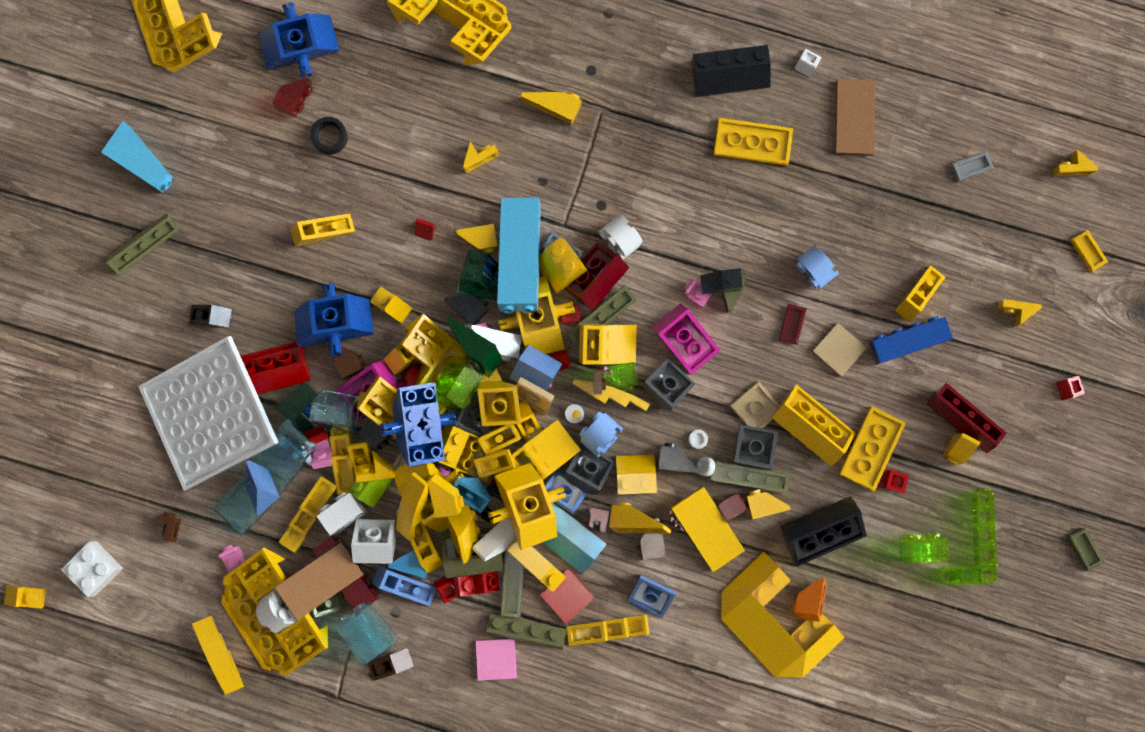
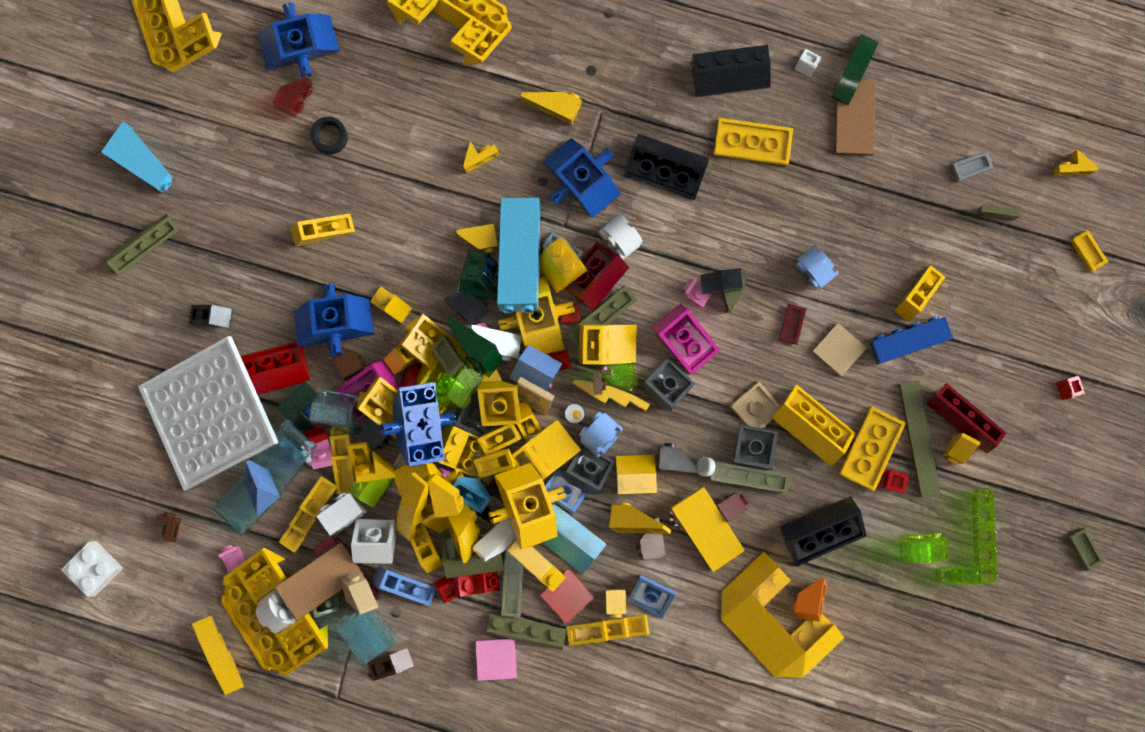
(24, 596): yellow slope -> none
(358, 593): none -> tan slope
(409, 564): dark azure slope -> none
(424, 229): red slope -> none
(447, 356): none -> olive tile
(595, 189): none -> blue slope
(598, 514): hinge -> none
(615, 602): none -> yellow brick
(666, 166): none -> black slope
(698, 439): white tile -> none
(764, 504): yellow slope -> none
(855, 69): none -> dark green slope
(919, 438): none -> olive tile
(998, 212): none -> olive tile
(1023, 309): yellow slope -> none

